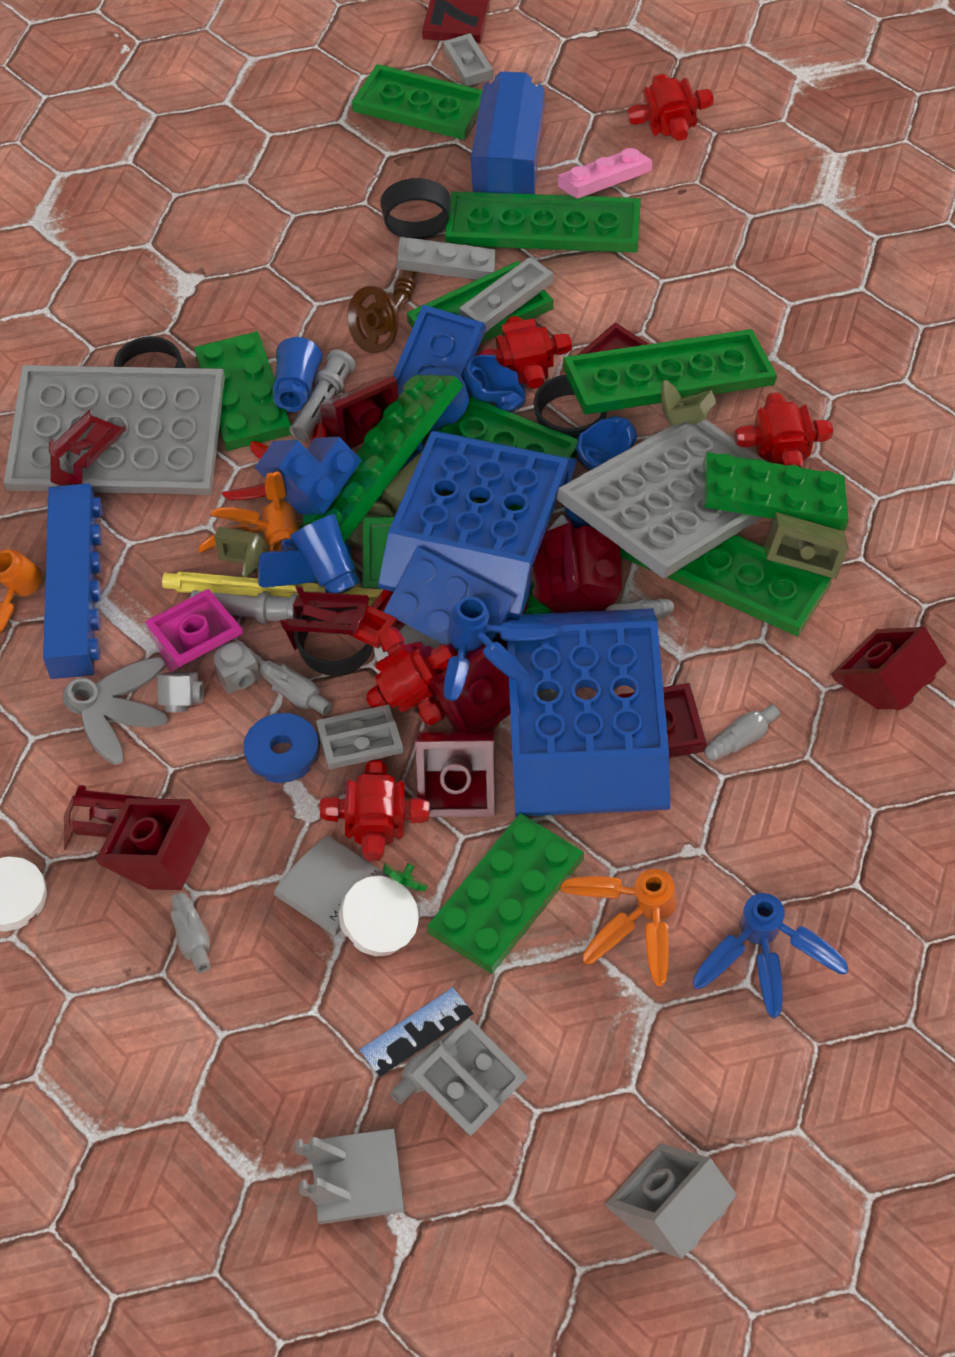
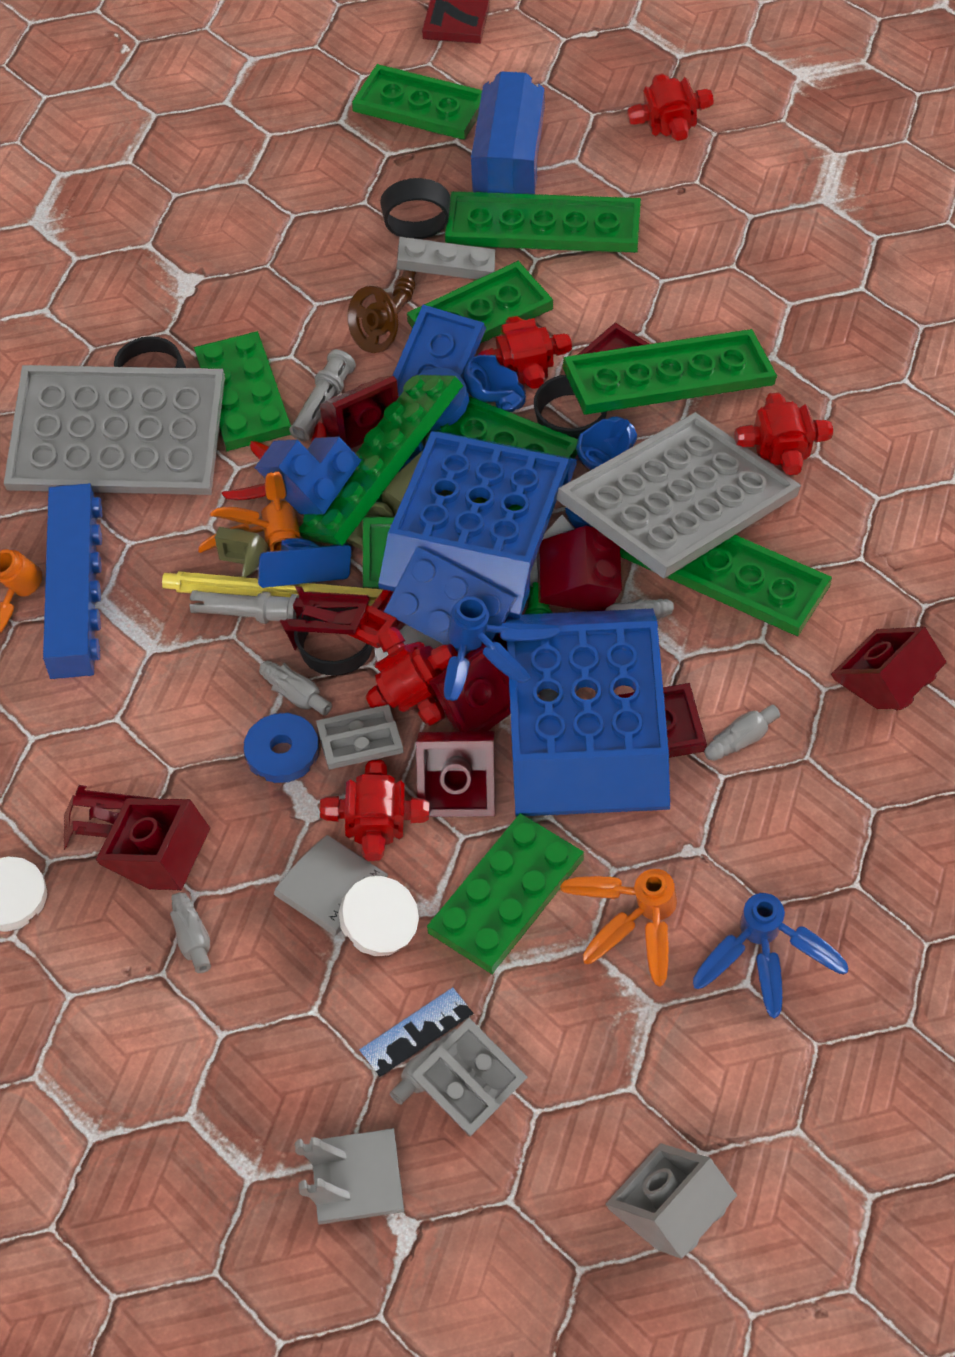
(95, 438): dark red piece -> none
(103, 704): light grey plant -> none
(179, 690): light grey plate -> none
(192, 629): dark pink slope -> none
(235, 666): light grey plate -> none
(295, 372): blue plant -> none
(327, 554): blue plant -> none
(405, 877): green plant -> none
(468, 60): light grey plate -> none
(508, 293): light grey plate -> none
(543, 579): dark red piece -> none
(604, 173): bright pink plate -> none
(690, 408): olive plate -> none
(768, 488): green plate -> none
(806, 545): olive brick -> none

